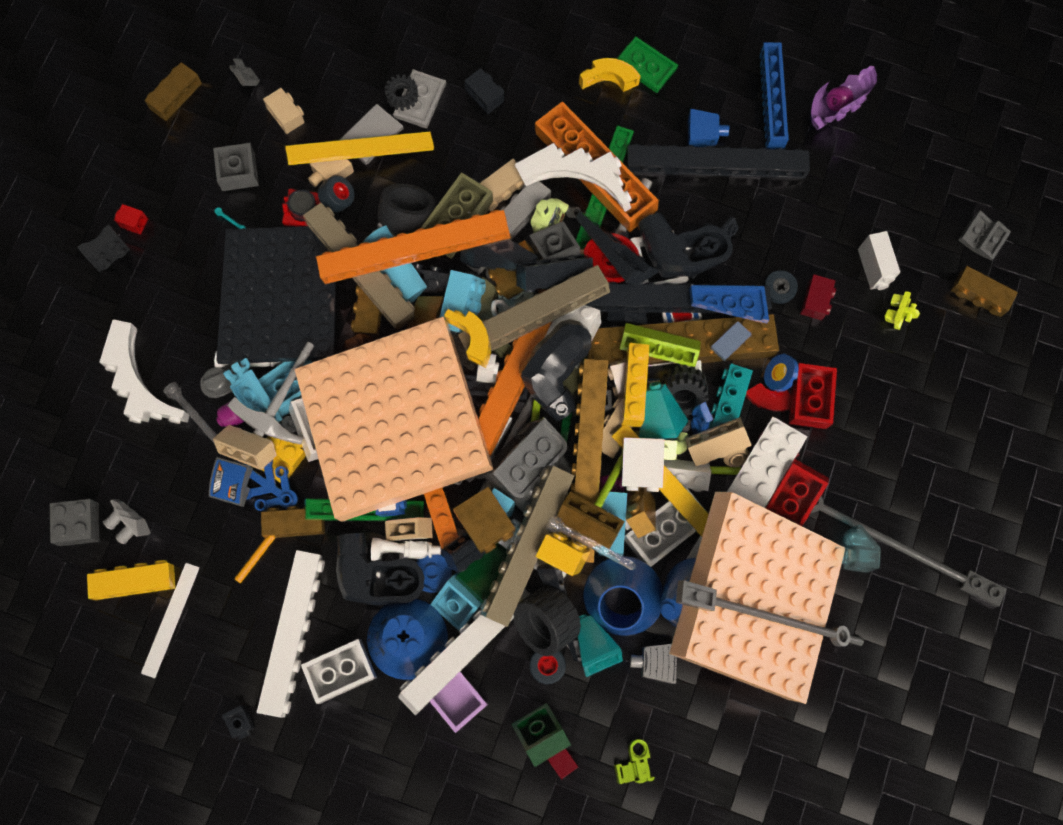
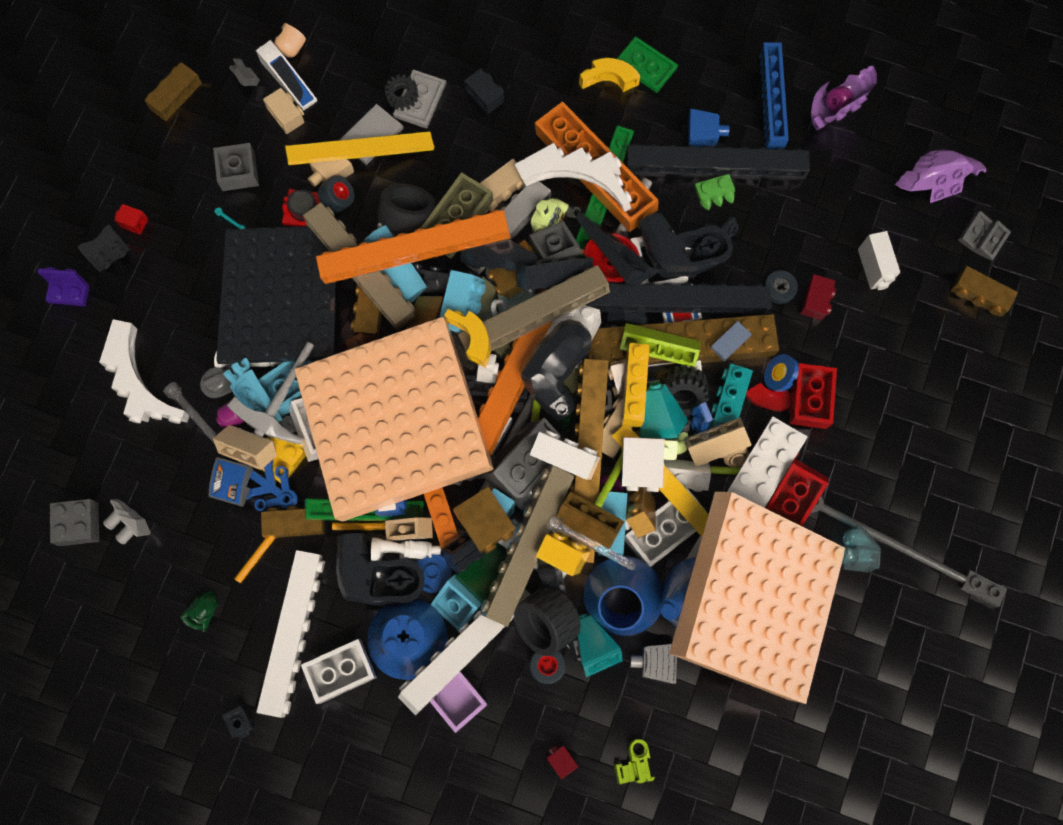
(65, 286): none -> dark purple bracket
(131, 581): yellow brick -> none
(170, 620): white sticker -> none
(200, 611): none -> dark green piece
(285, 75): none -> slope
(289, 41): none -> light nougat helmet
(358, 526): none -> light orange bar
(541, 734): dark green brick -> none
(565, 454): none -> white brick
(705, 599): dark grey bar -> none
(715, 190): none -> bright green plate
(738, 301): blue wing -> none
(903, 303): neon yellow hips -> none
(941, 172): none -> medium lavender animal

